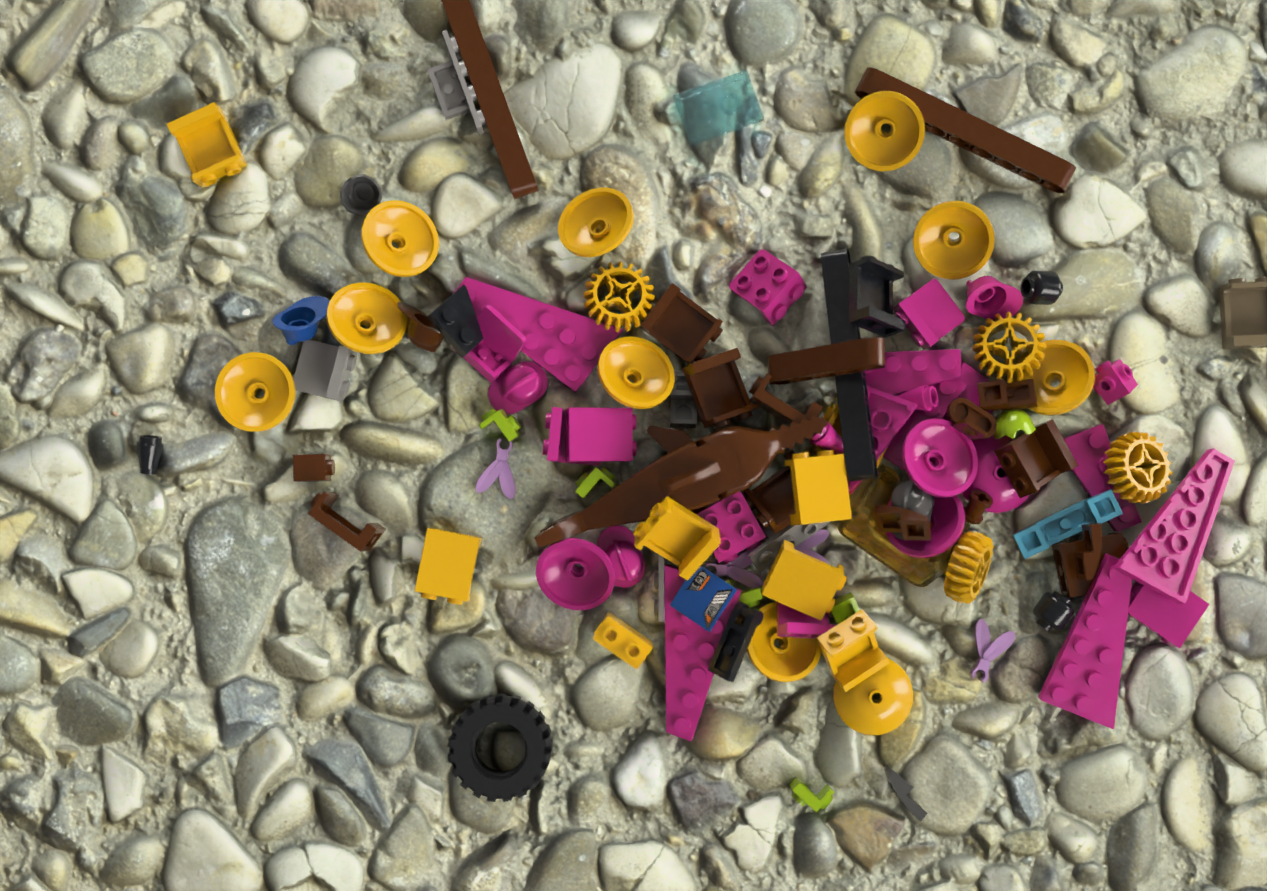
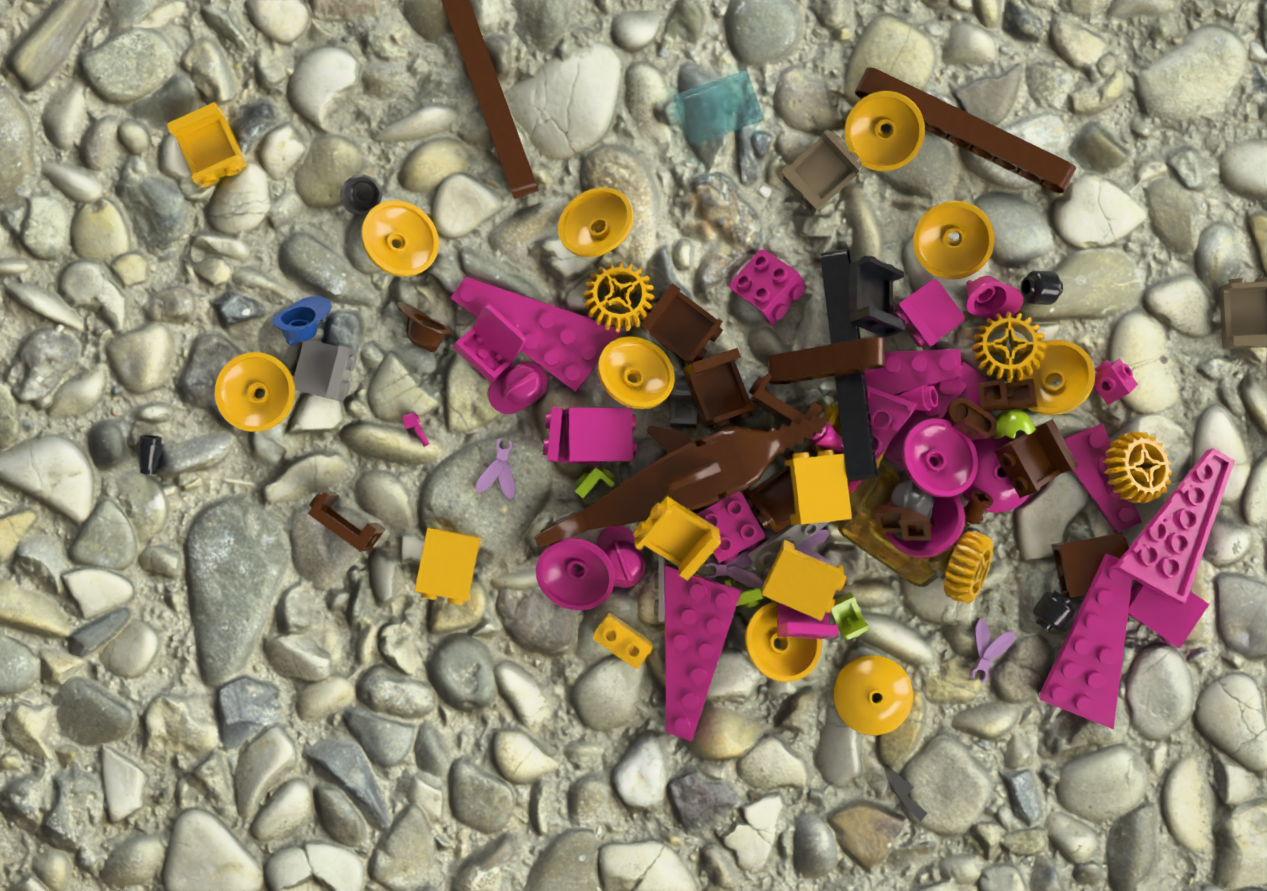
(313, 467): reddish brown brick -> none
(368, 306): yellow dish -> none
(412, 420): none -> dark pink hand
(451, 87): light grey bracket -> none
(458, 321): black wing -> none
(480, 777): black tyre -> none
(506, 423): lime bracket -> none
(703, 598): blue sticker -> none
(735, 641): black plate -> none
(804, 795): lime bracket -> none
(821, 172): none -> dark tan panel
(852, 650): yellow panel -> none
(1066, 523): medium azure slope -> none
(1088, 560): reddish brown slope -> none

